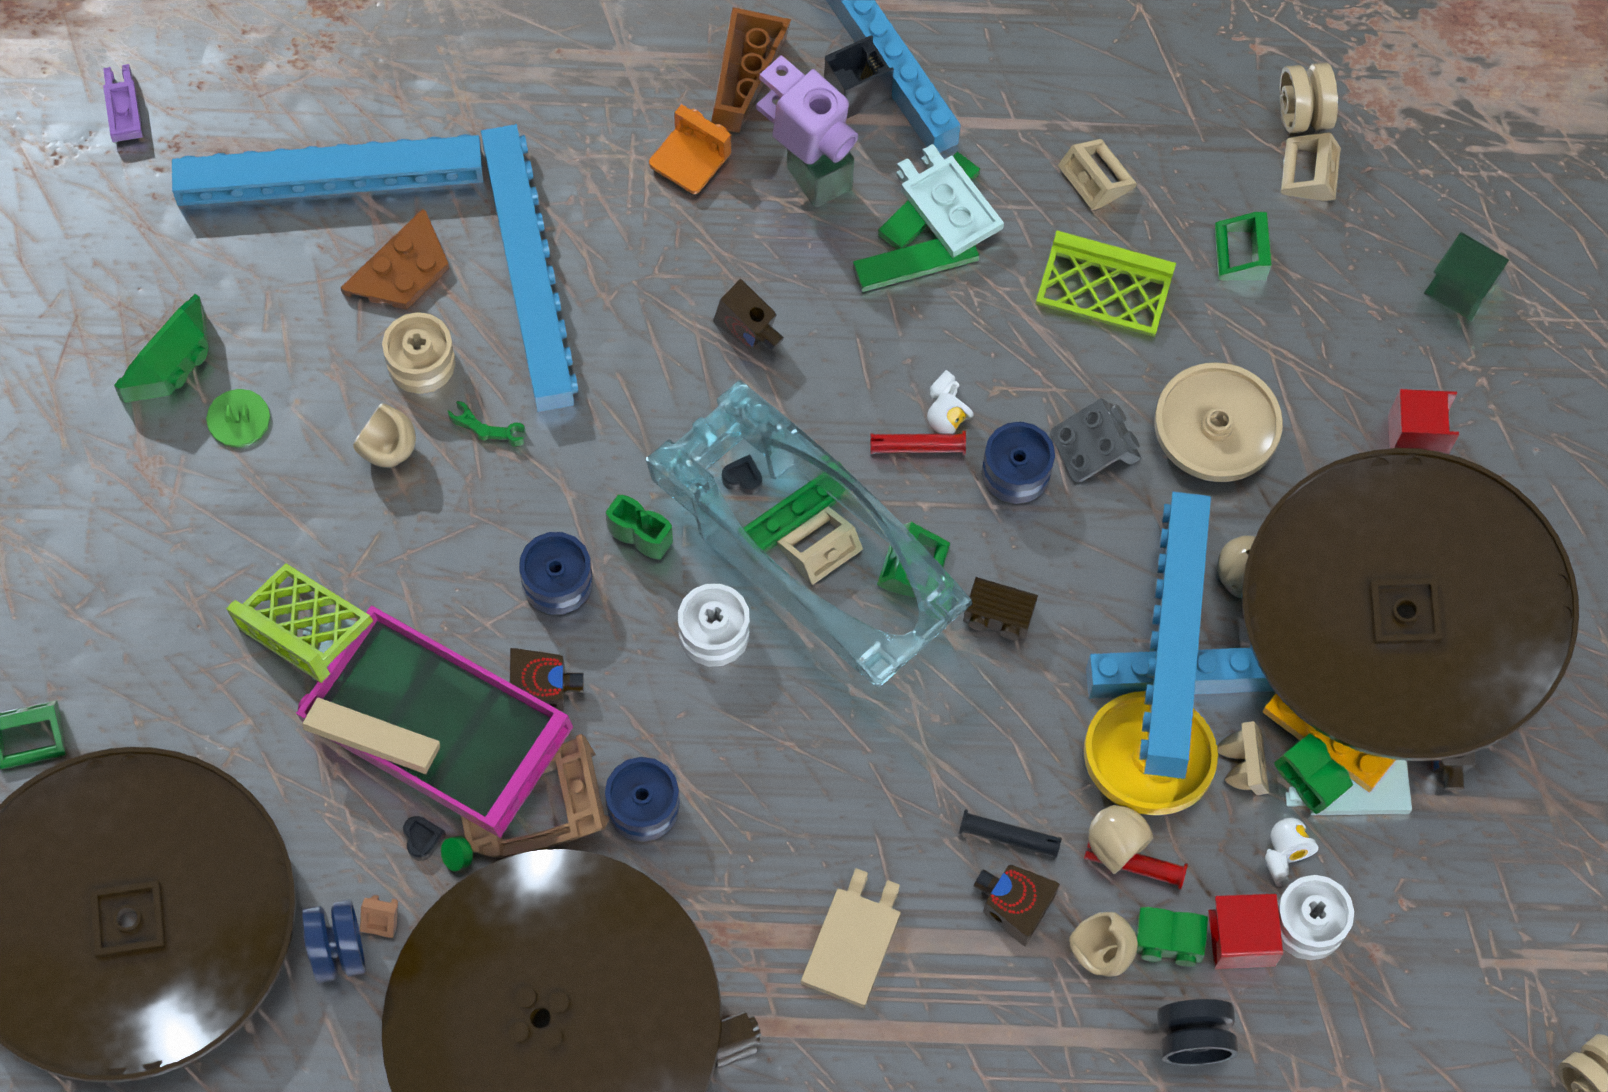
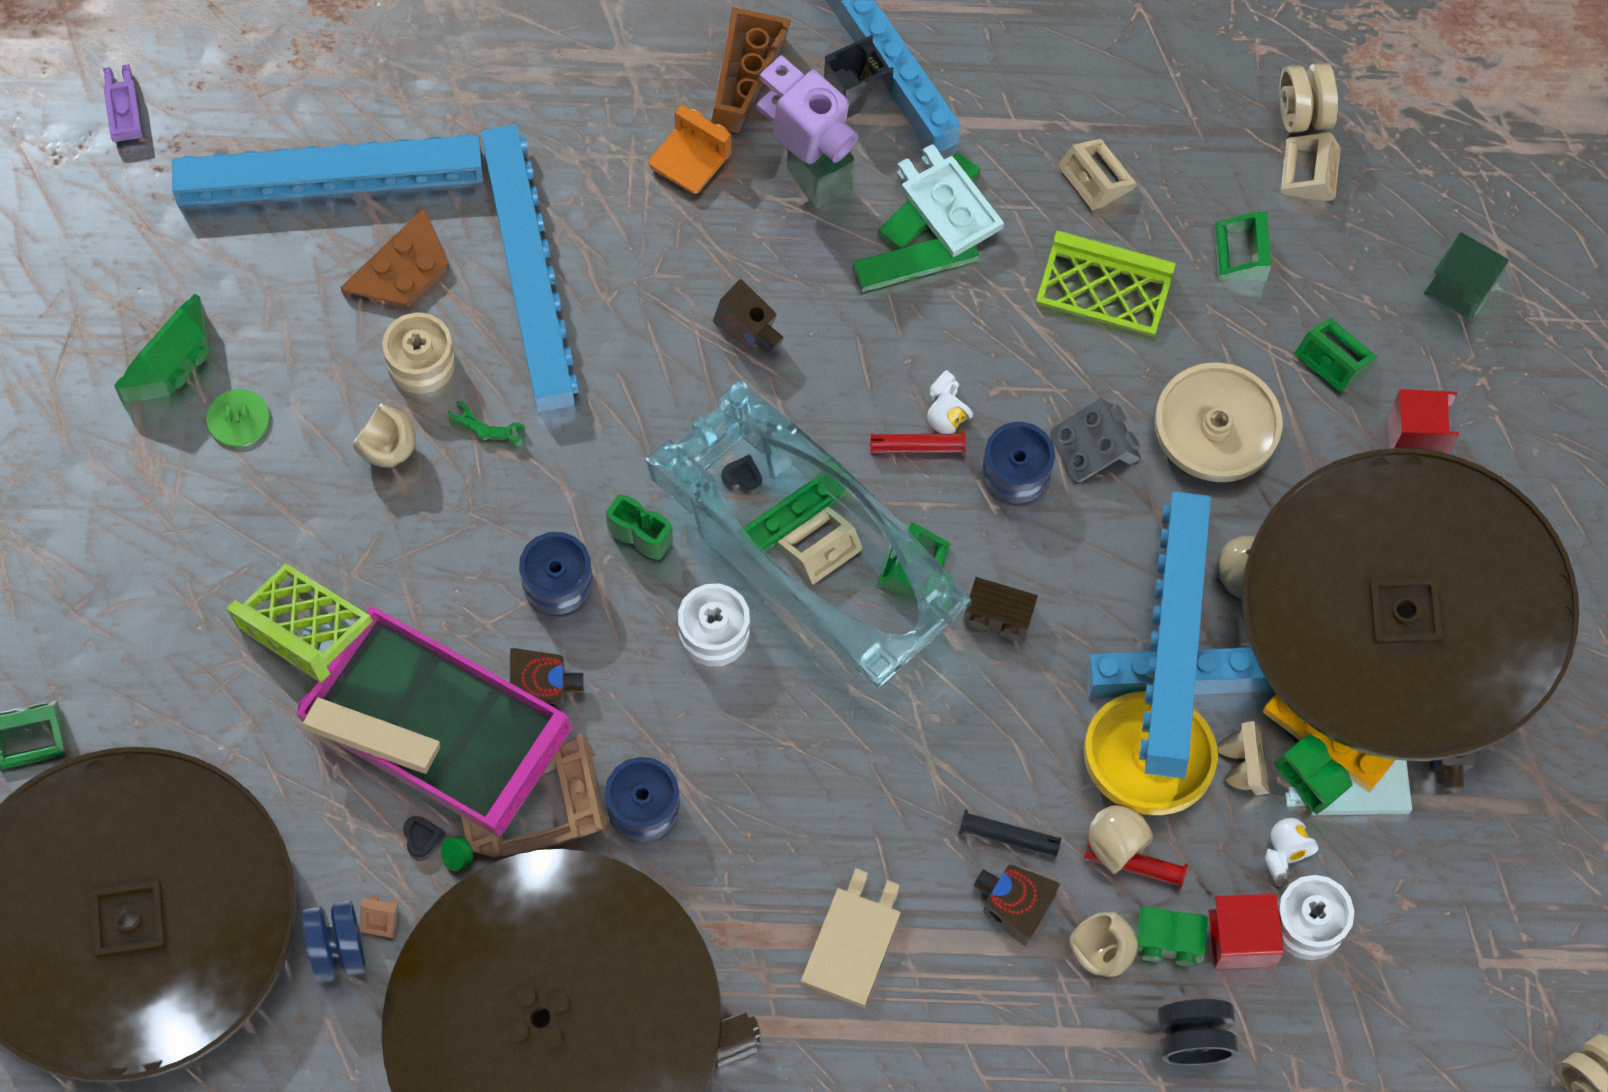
(1332, 361): none -> green tile

